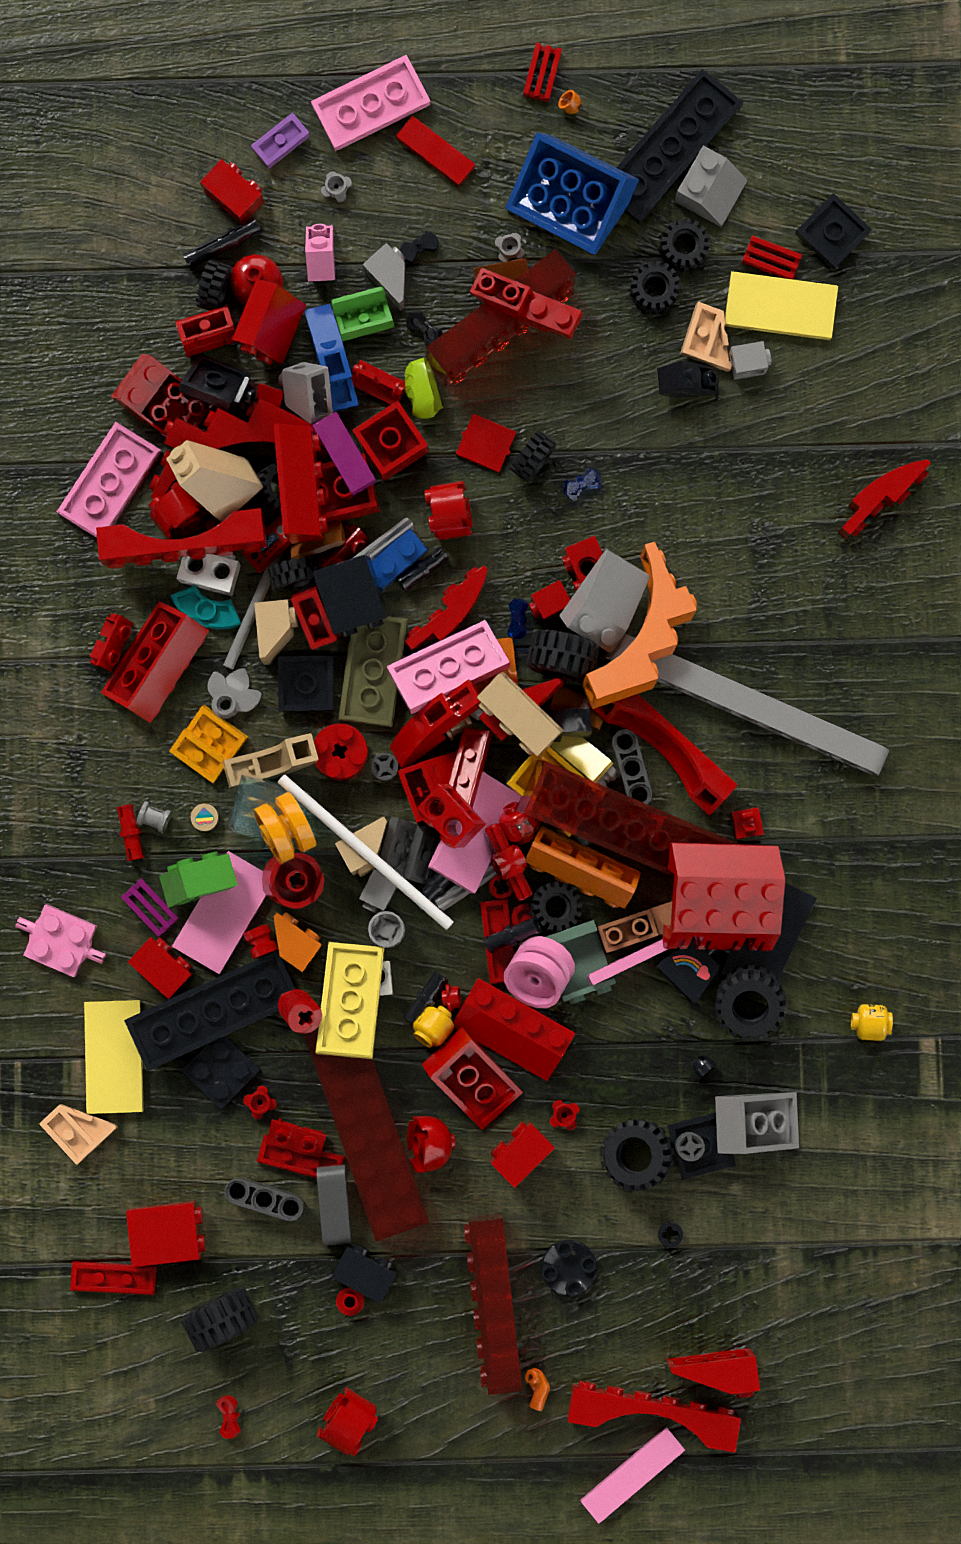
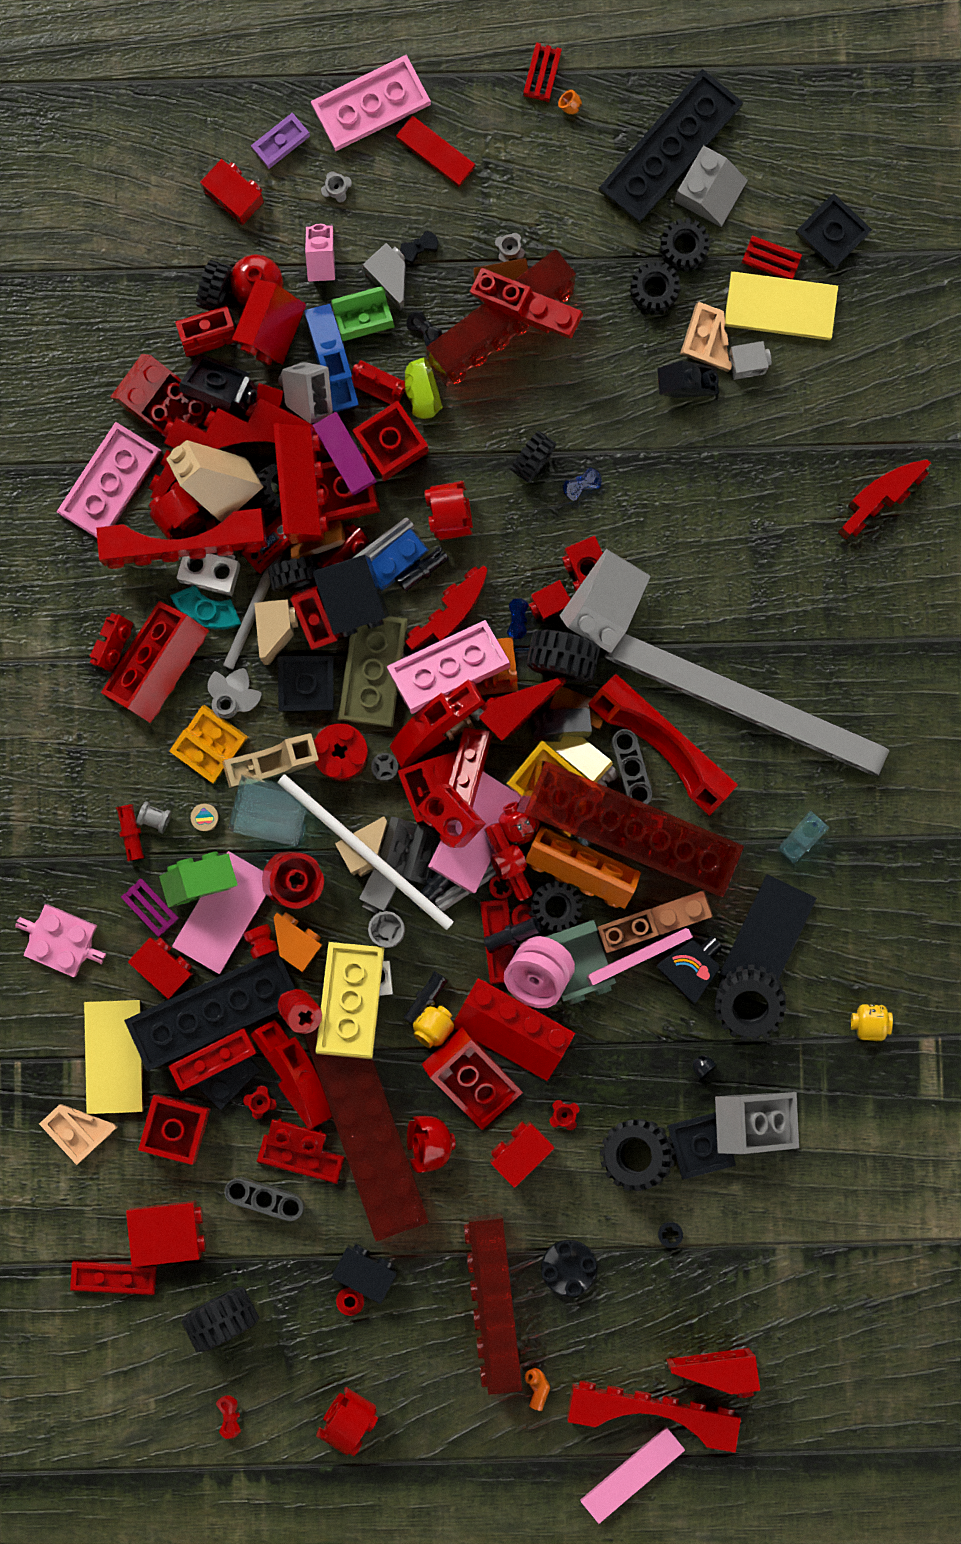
(174, 1129): none -> red brick
(212, 1059): none -> red plate
(222, 243): black pin -> none
(284, 827): light orange wheel -> none
(297, 1073): none -> red slope
(334, 1205): dark grey beam -> none
(451, 997): red plate -> none
(486, 443): red piece -> none
(519, 714): tan brick -> none
(570, 192): blue slope -> none
(633, 669): orange arch -> none
(693, 1149): dark grey wheel -> none
(725, 896): red slope -> none
(747, 823): red tile -> none
(803, 836): none -> clear light blue leg

